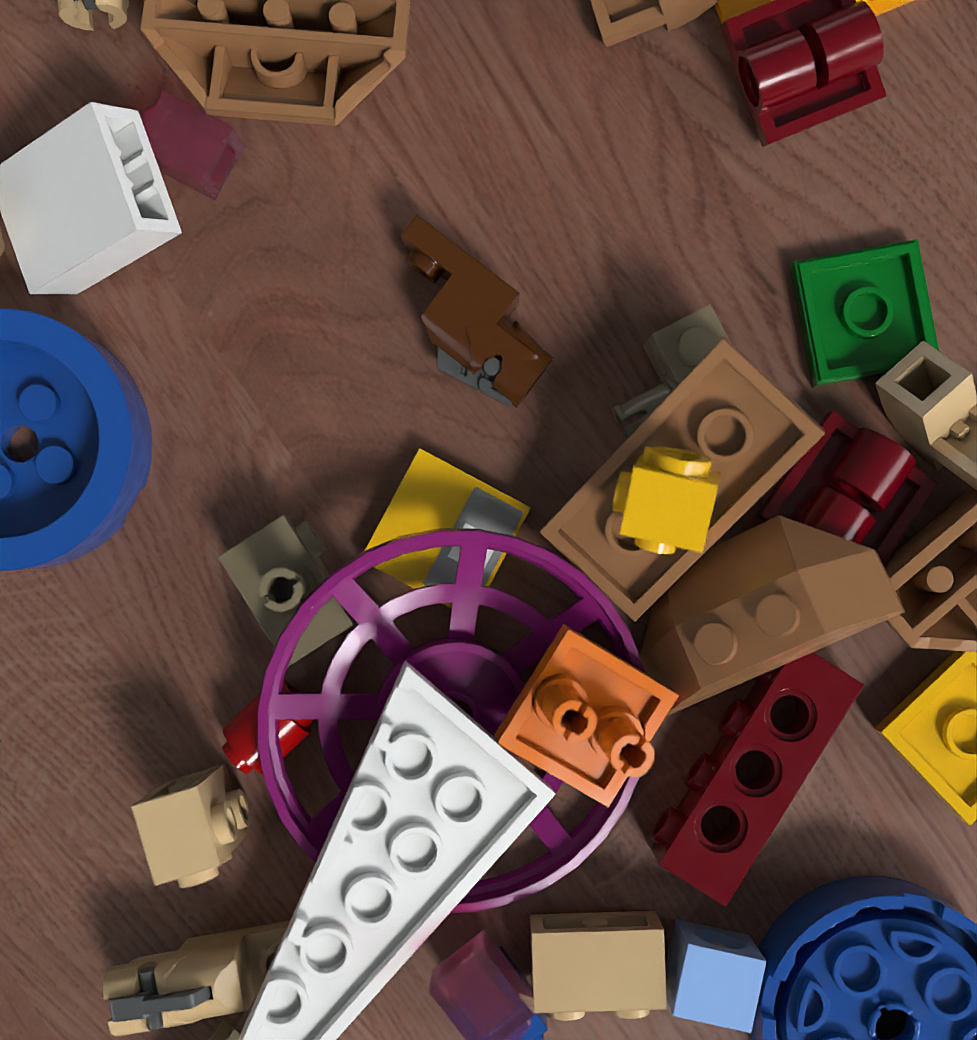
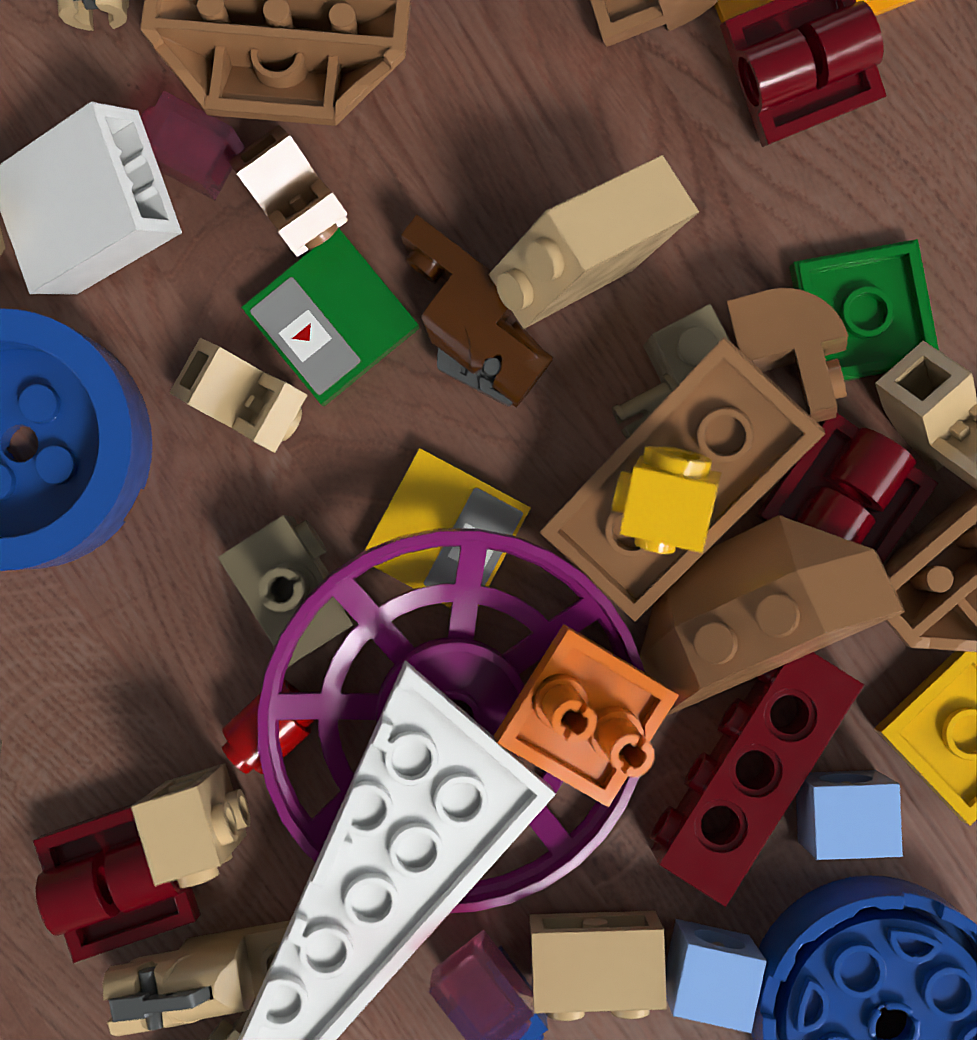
(102, 888): none -> dark red plate
(239, 395): none -> tan brick
(289, 191): none -> brick
(331, 317): none -> green tile
(592, 241): none -> tan brick
(797, 329): none -> medium nougat brick
(849, 815): none -> light blue piece

